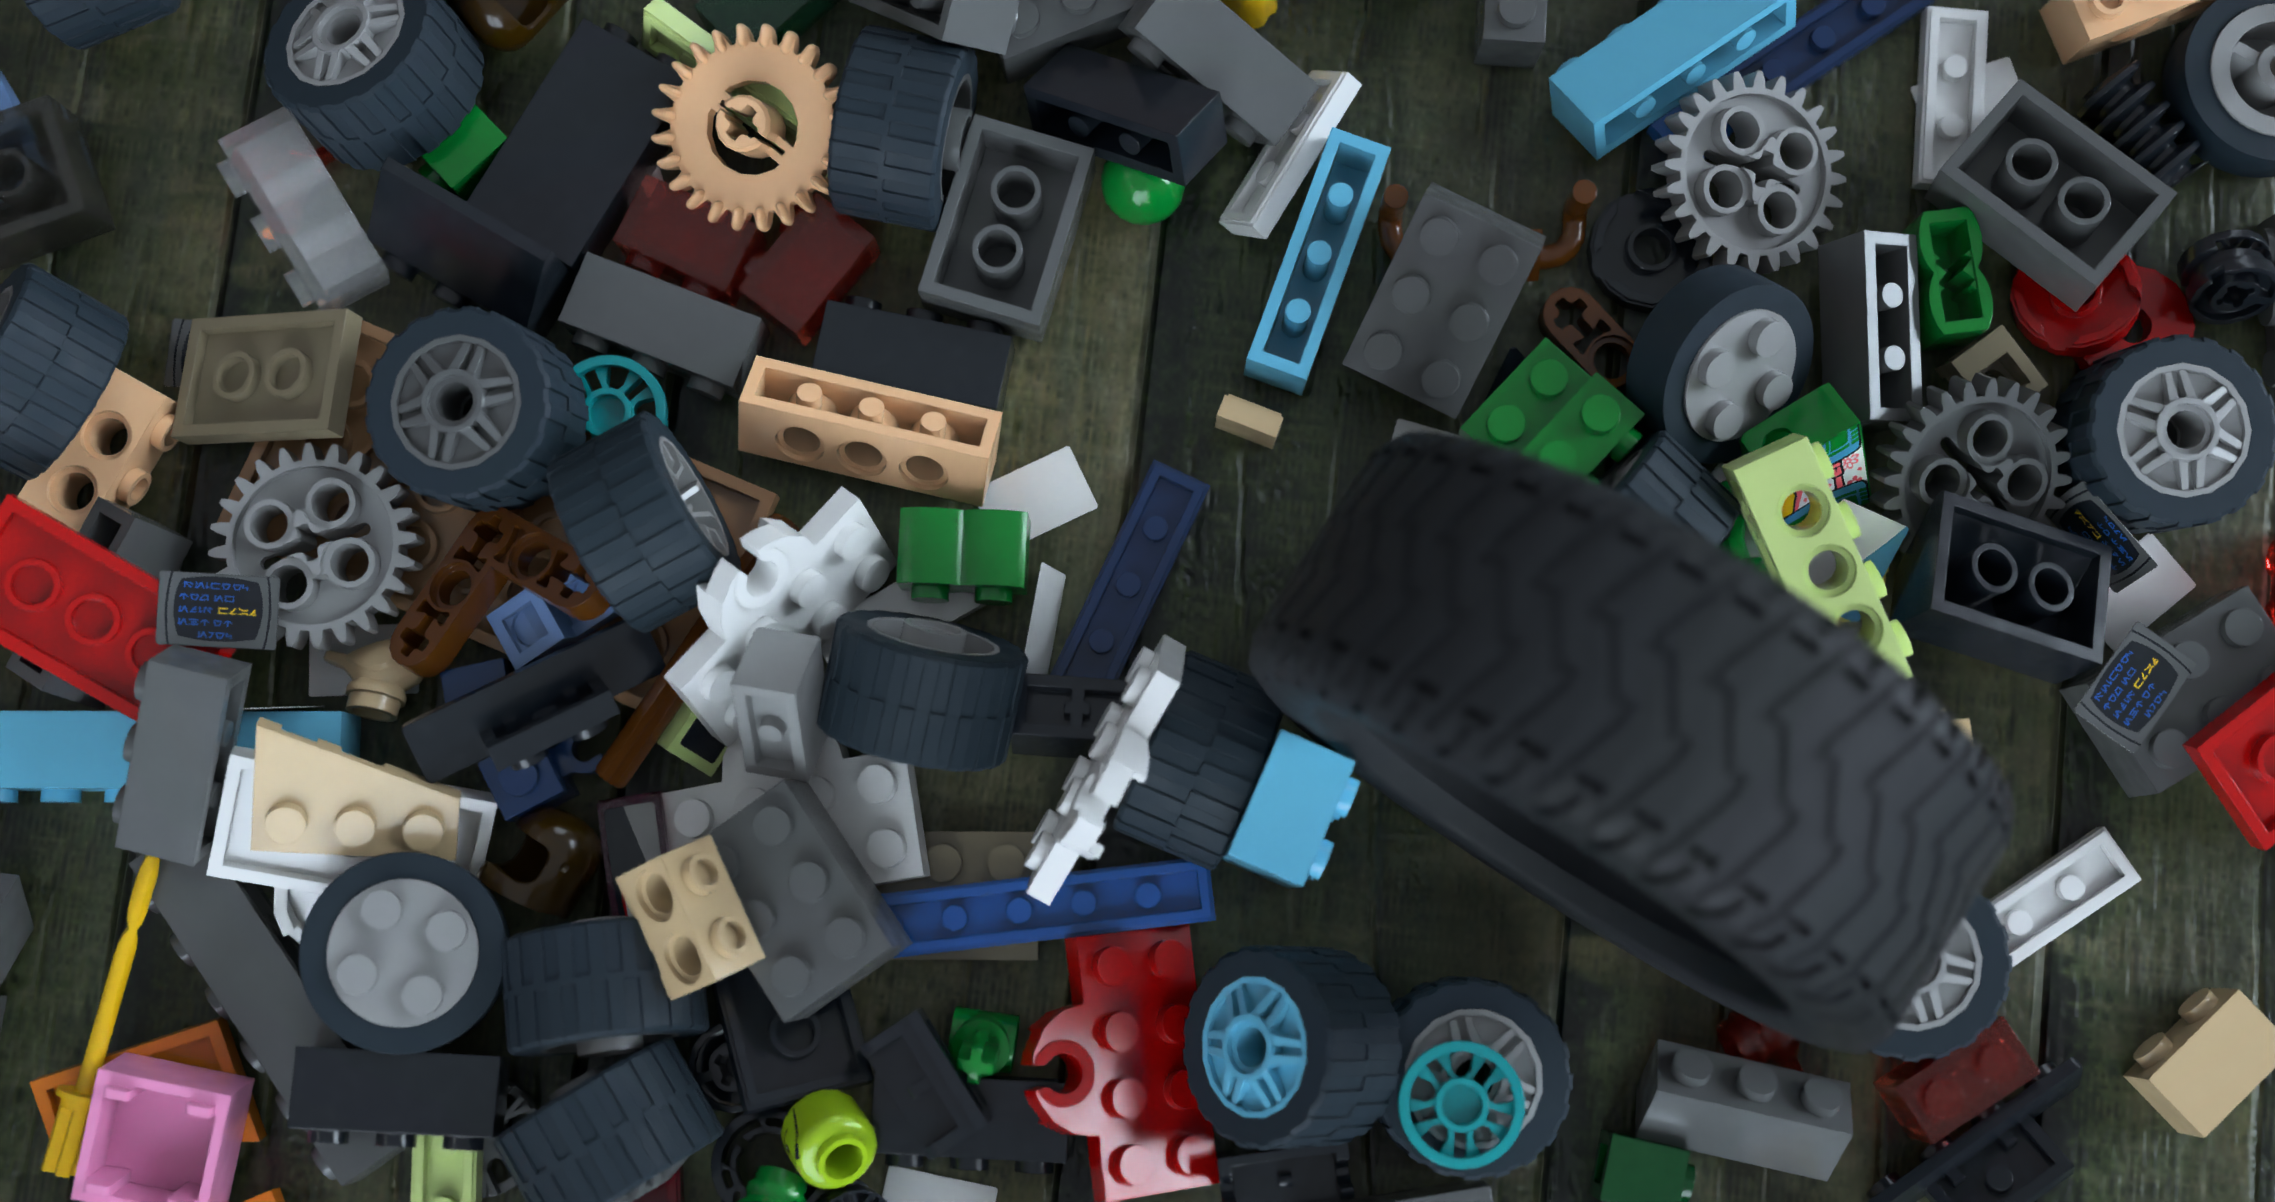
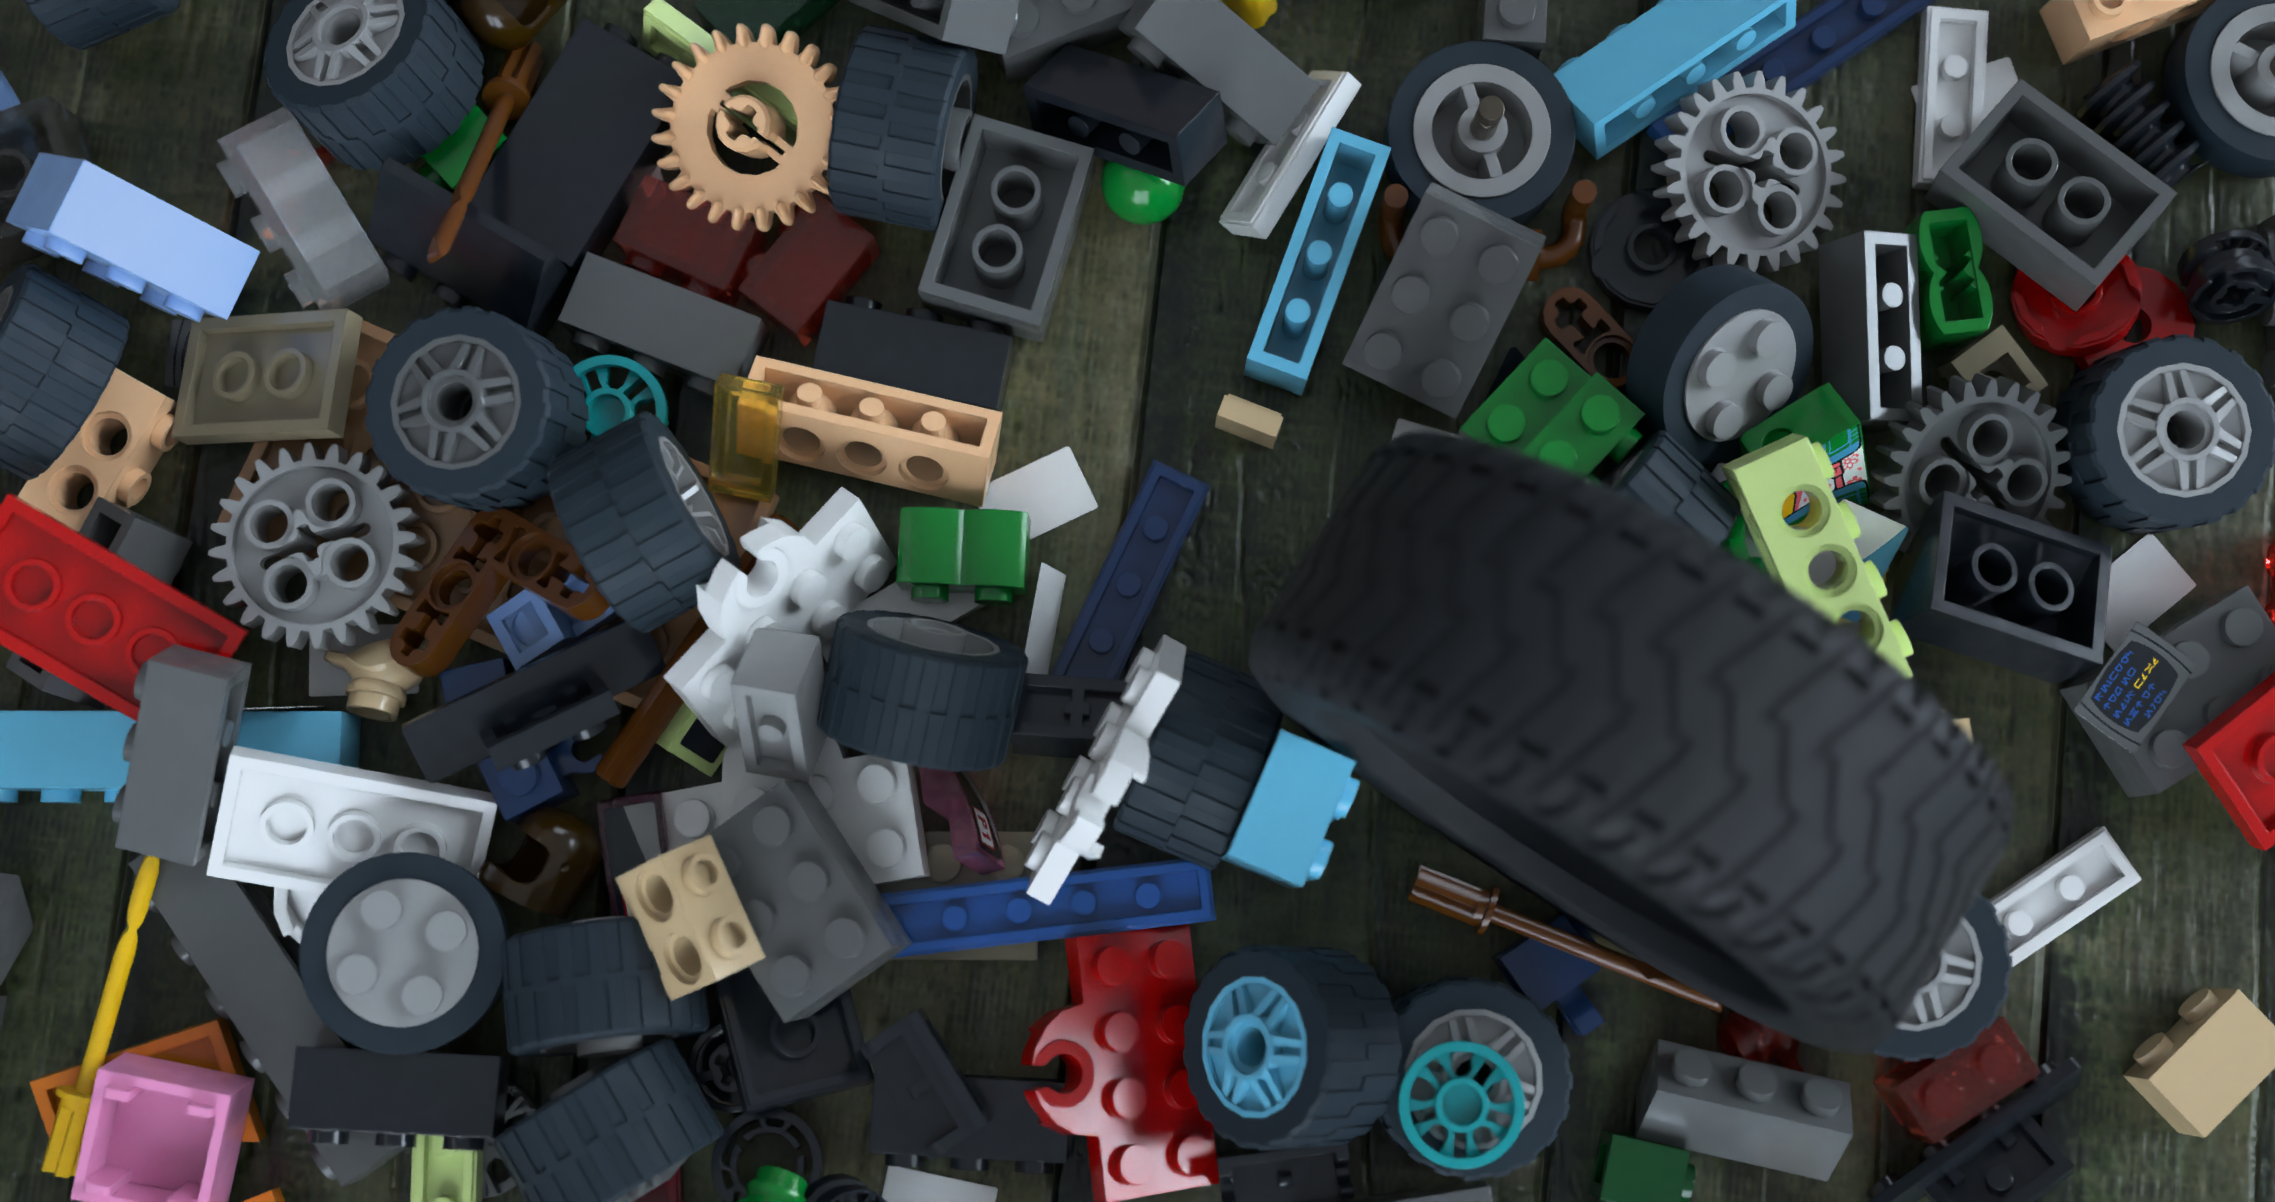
(130, 238): none -> light blue brick
(217, 610): sticker -> none
(337, 804): tan wing -> none
(506, 99): none -> reddish brown piece
(745, 437): none -> clear yellow tile
(829, 1139): lime head -> none
(970, 820): none -> clear pink slope
(983, 1042): green axle -> none
(1480, 907): none -> reddish brown piece
(1482, 127): none -> wheel
(1552, 975): none -> dark blue brick
(2093, 520): sticker -> none

